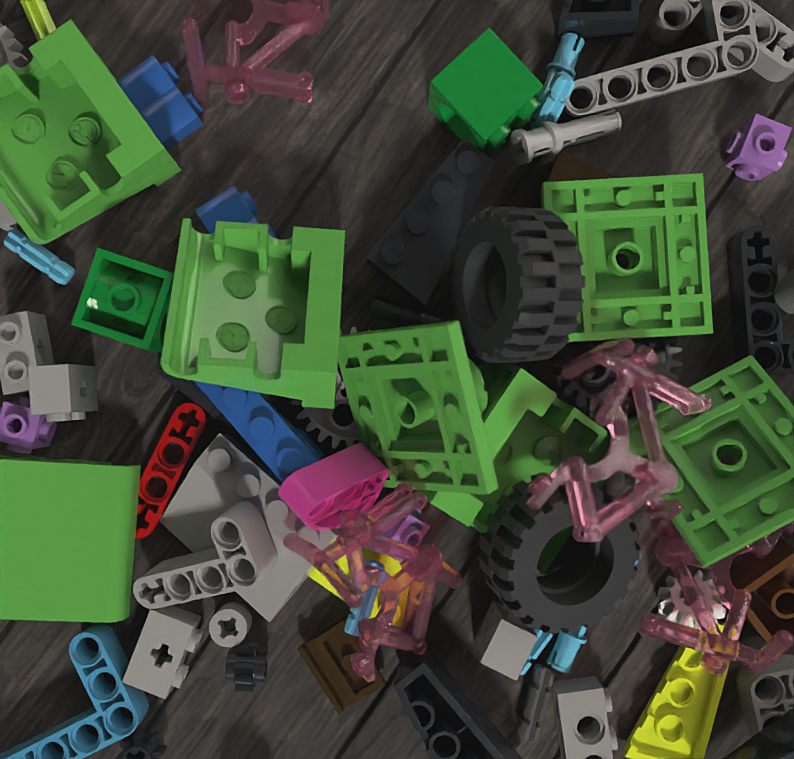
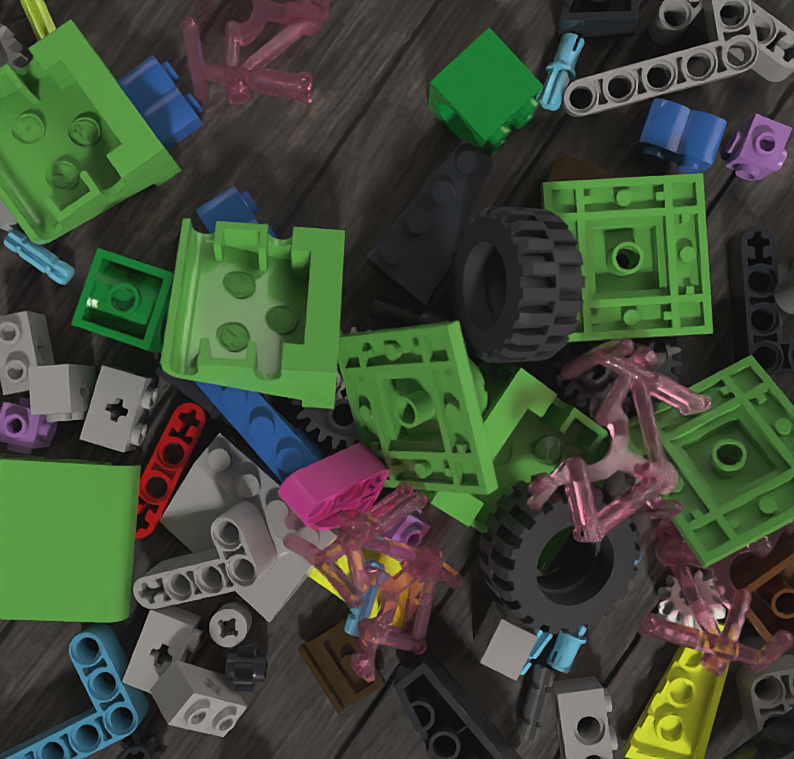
(105, 423): none -> light grey brick
(197, 699): none -> light grey brick
(552, 137): light grey pin -> none
(553, 100): medium azure axle -> none
(679, 136): none -> blue brick

